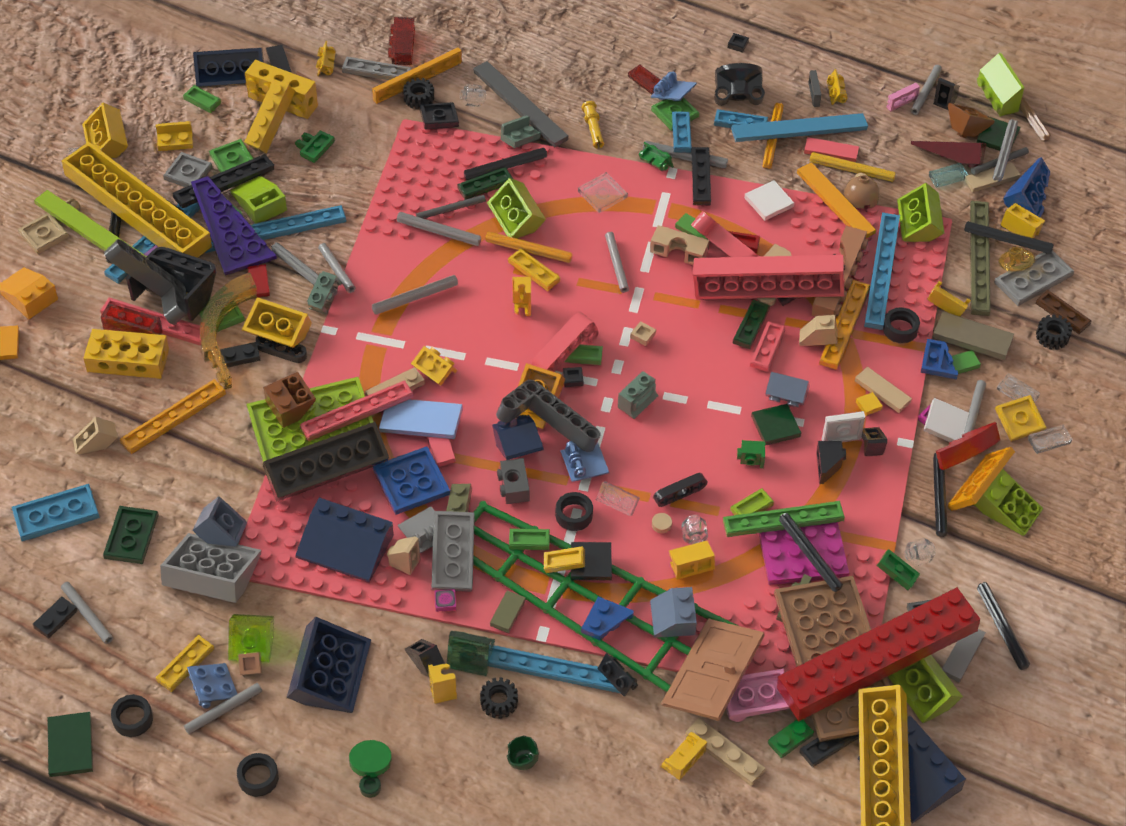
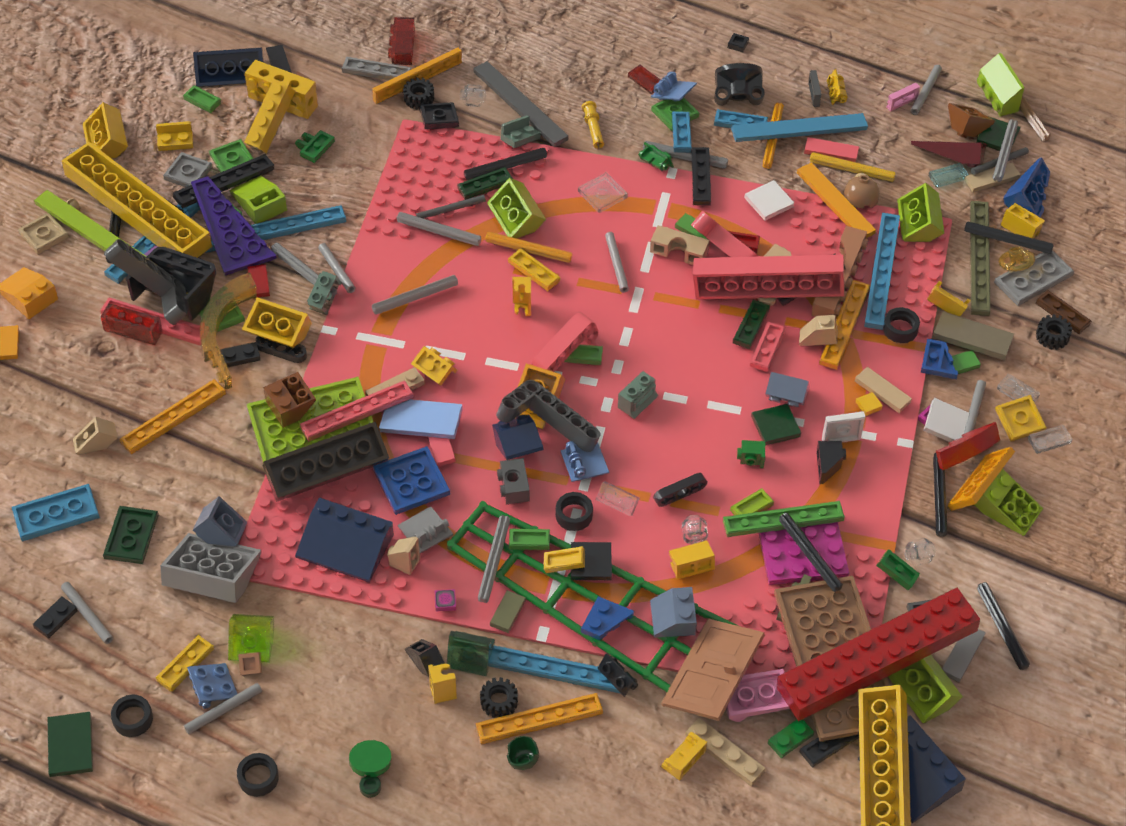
(126, 353): yellow brick -> none
(326, 61): yellow hinge -> none
(329, 667): dark blue slope -> none
(453, 551): light grey tile -> none
(459, 497): olive hinge -> none
(493, 559): none -> light grey axle
(539, 718): none -> light orange tile
(573, 377): black tile -> none
(643, 333): tan plate -> none
(661, 523): tan tile -> none
(874, 441): black slope -> none
(945, 93): black slope -> none

